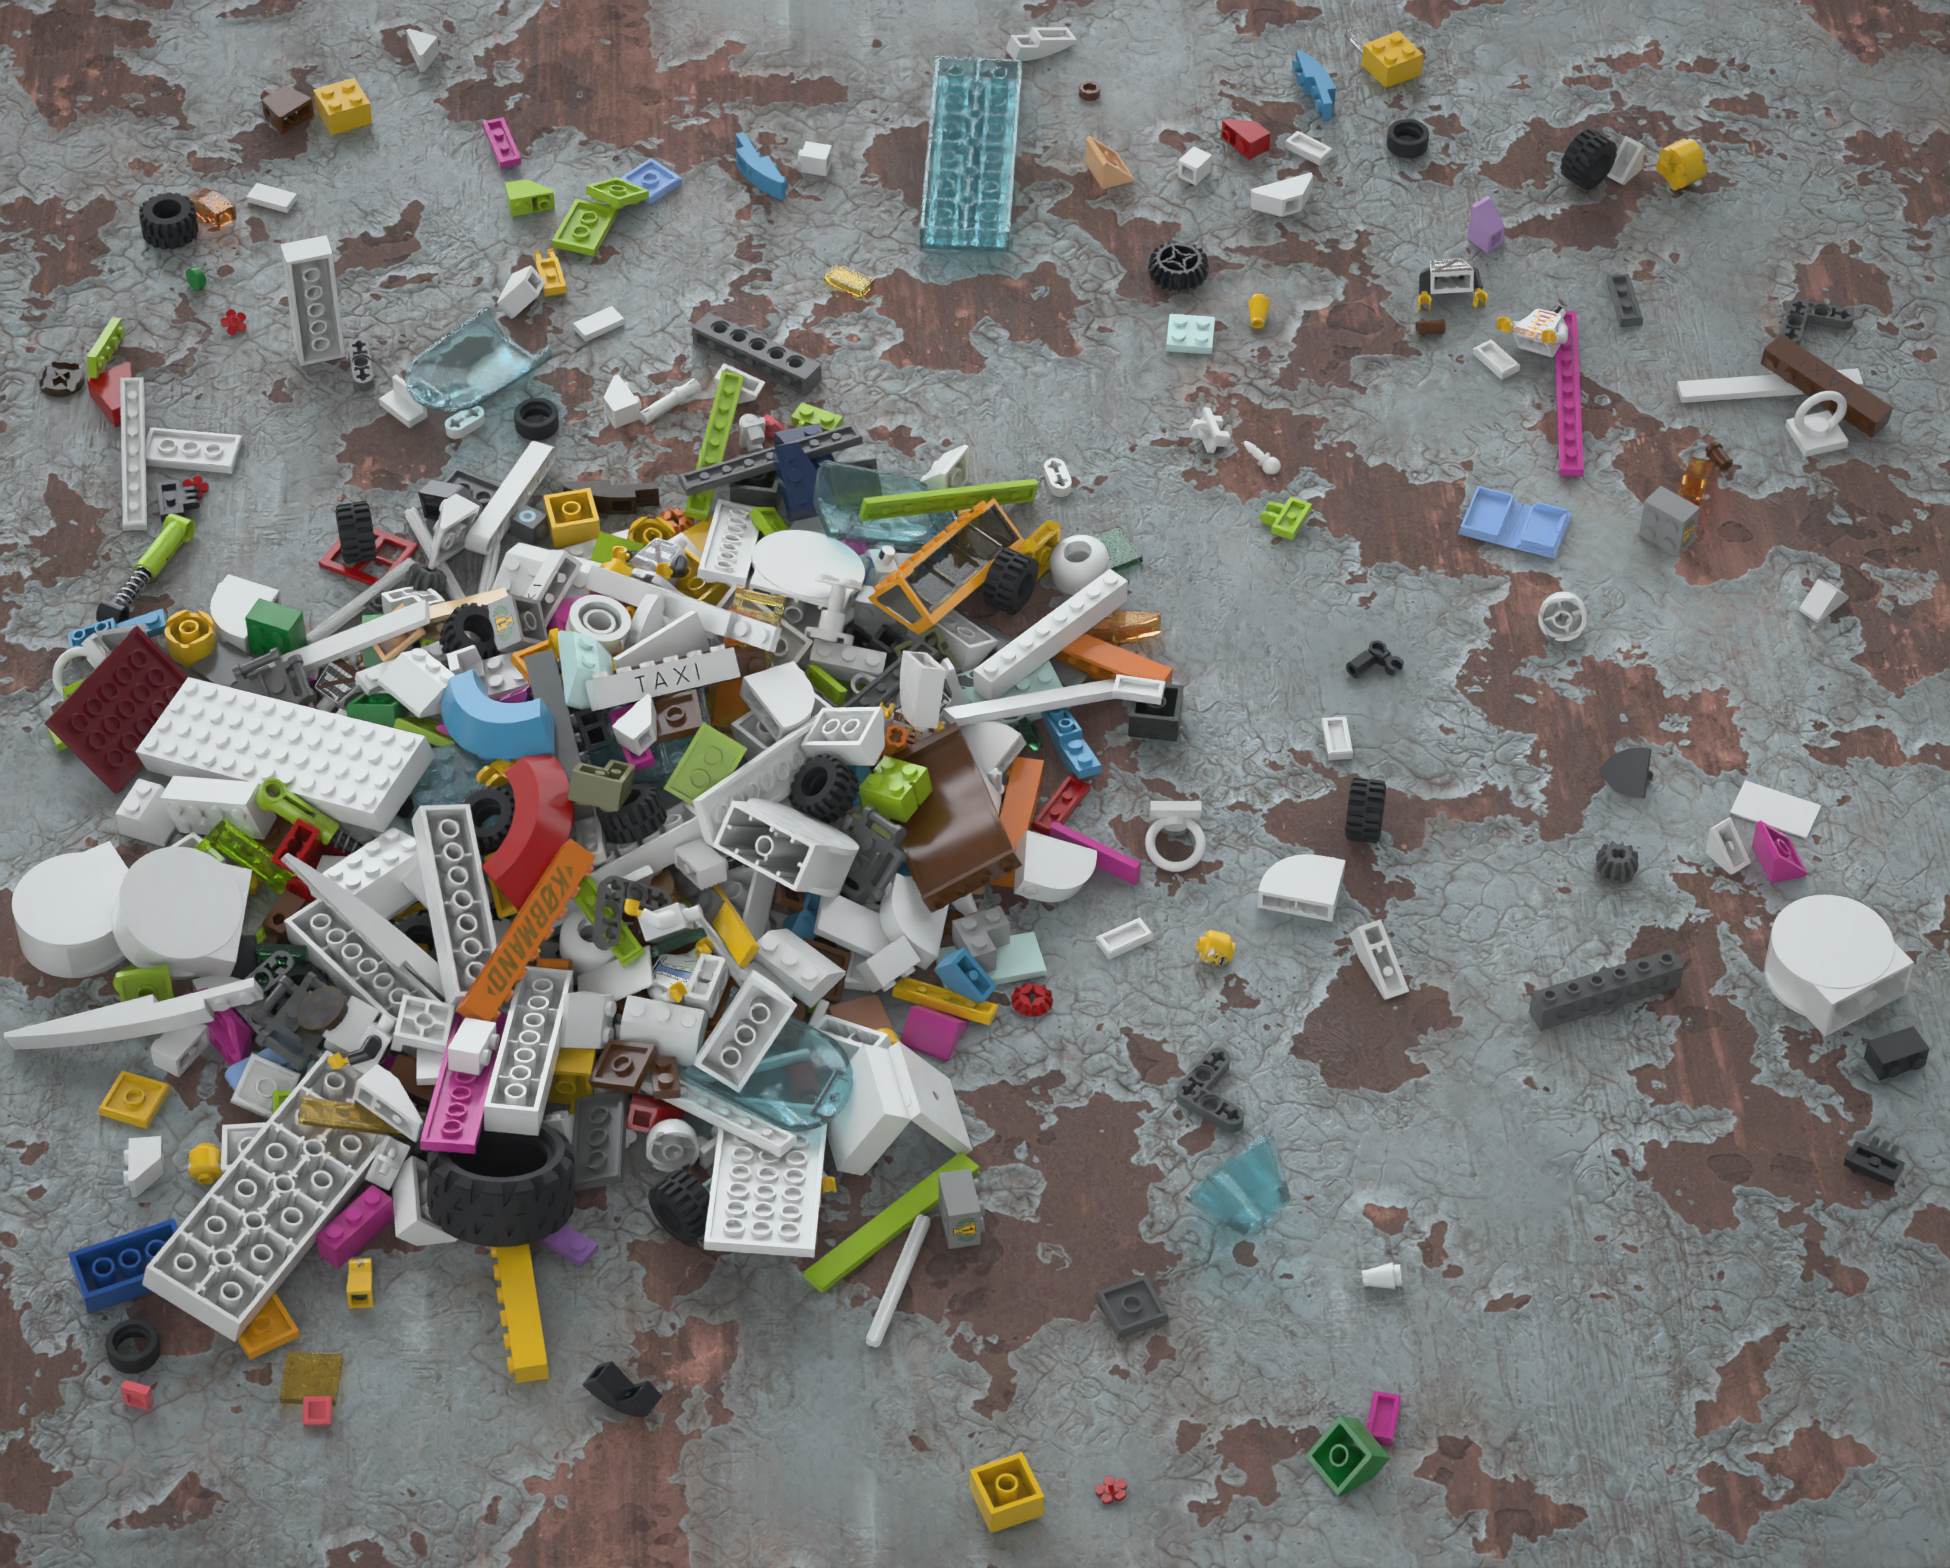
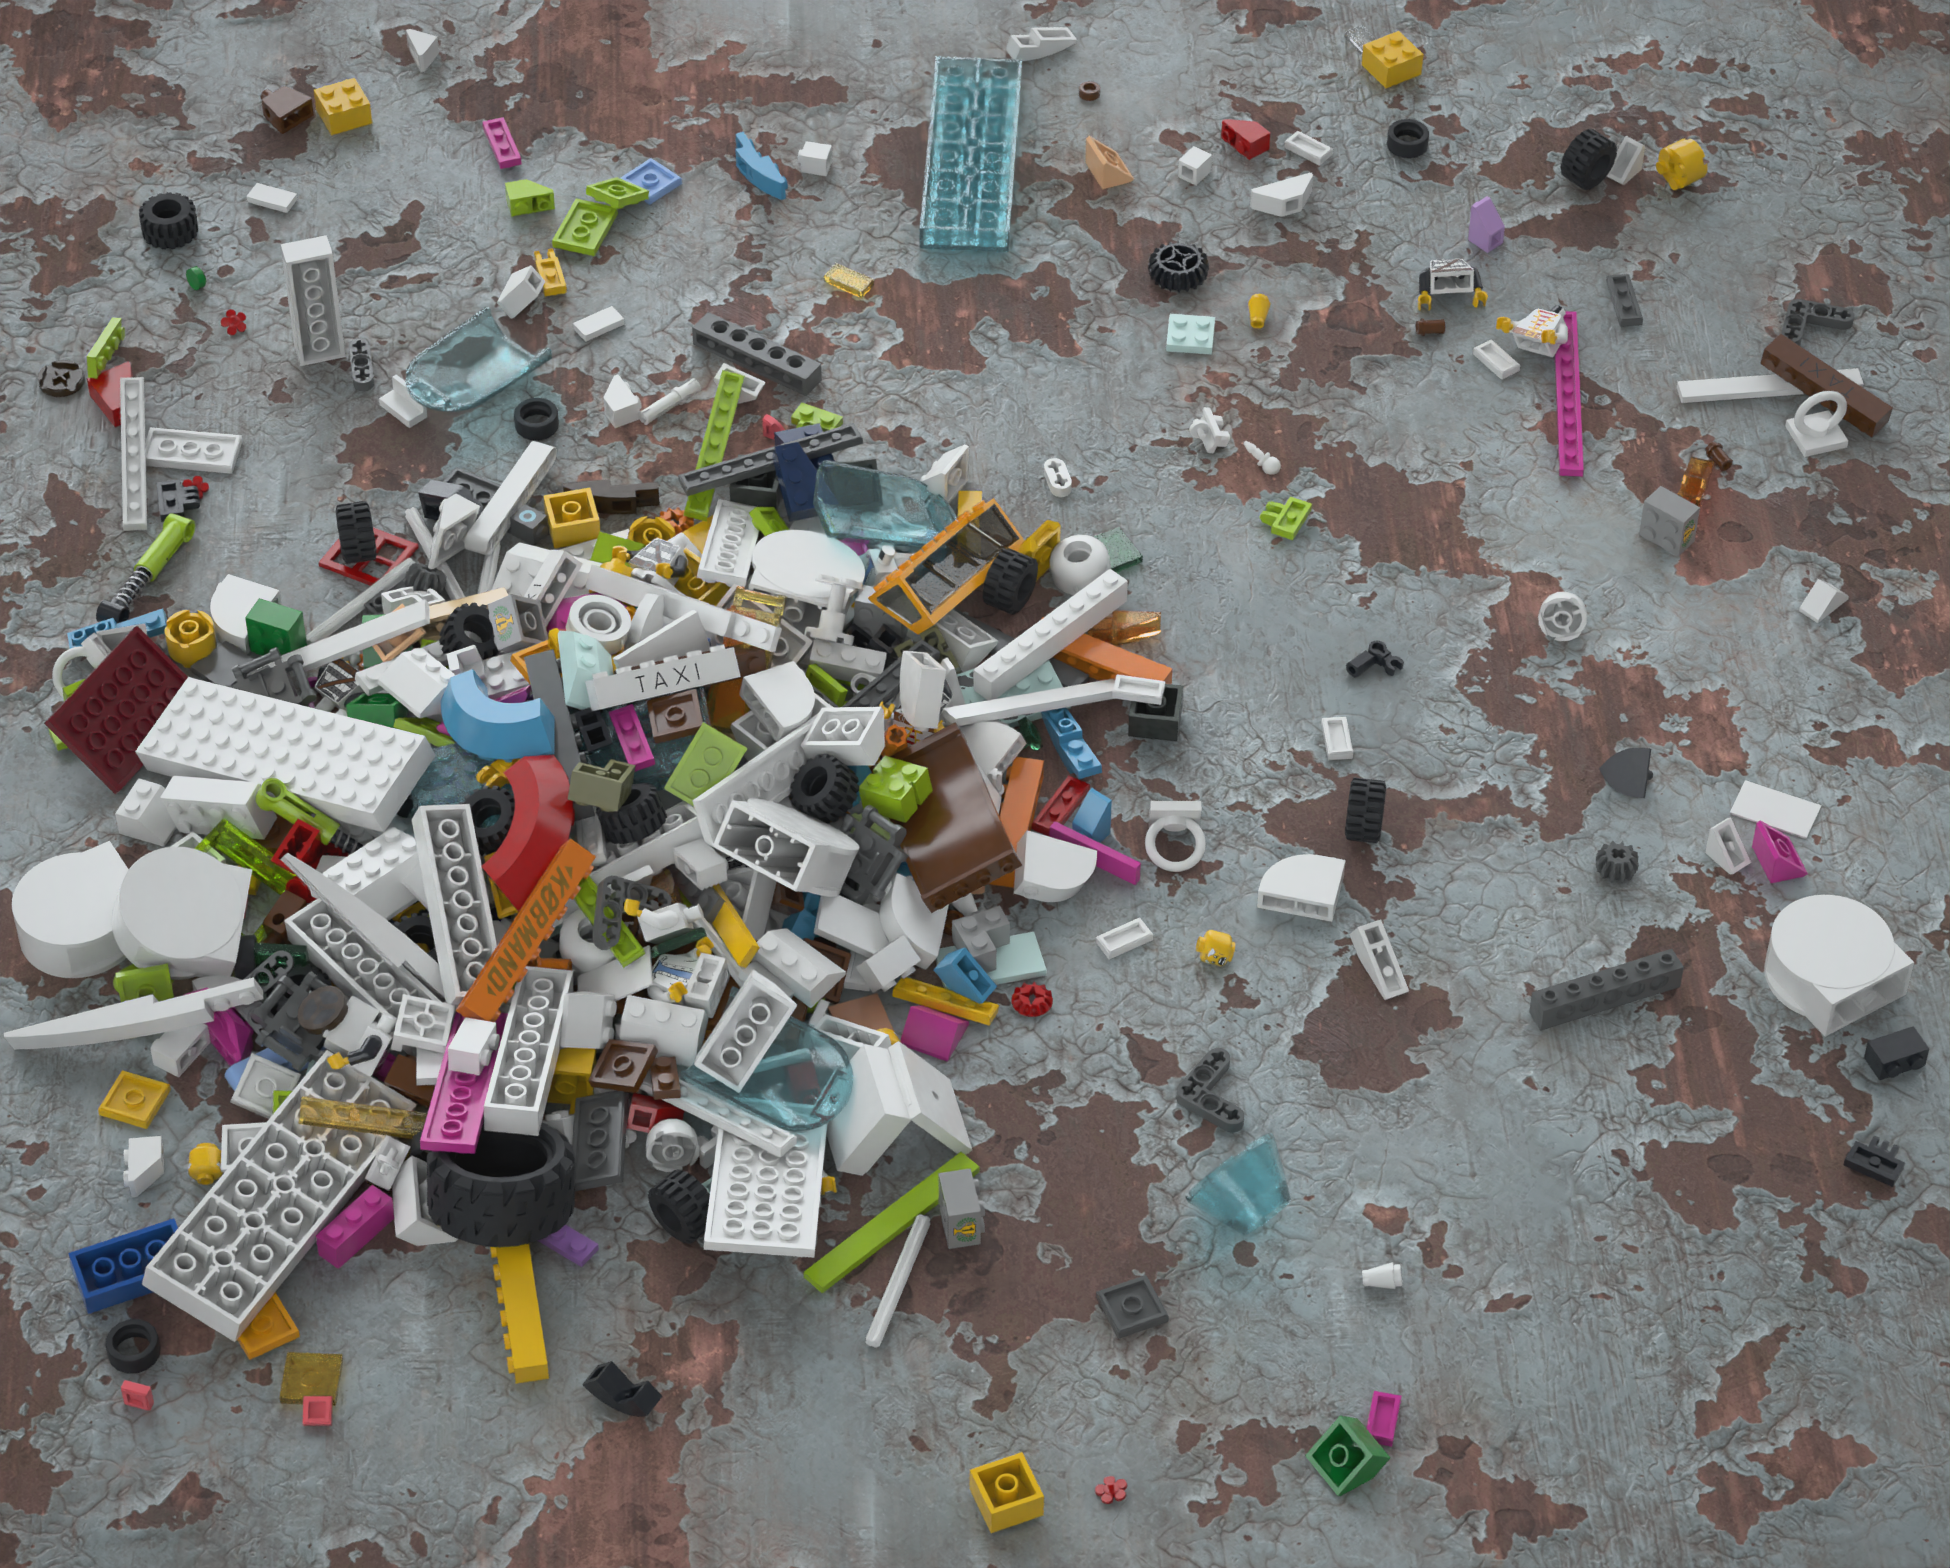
(213, 207): clear orange slope -> none
(360, 1283): yellow leg -> none
(387, 1099): white slope -> none
(464, 422): white beam -> none
(637, 727): white slope -> none
(751, 432): white hips -> none
(947, 499): lime tile -> none
(1094, 816): none -> dark azure slope
(1315, 82): dark azure slope -> none
(1516, 525): light blue piece -> none

